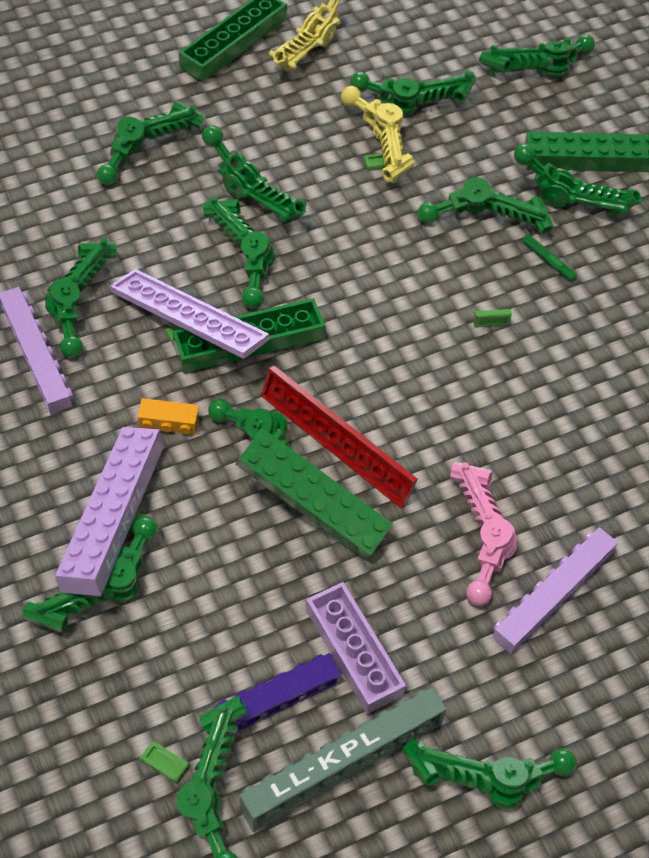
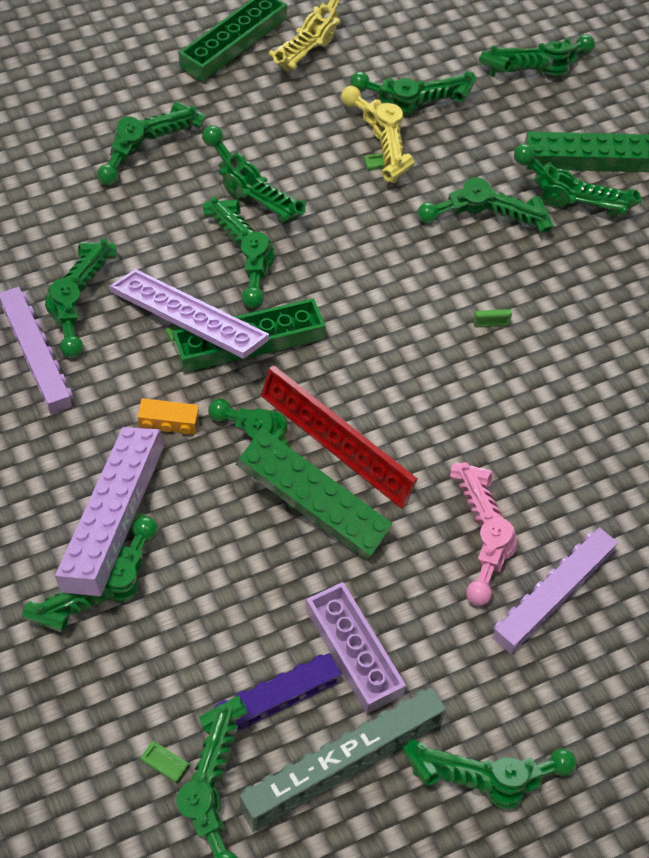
(549, 257): green axle -> none

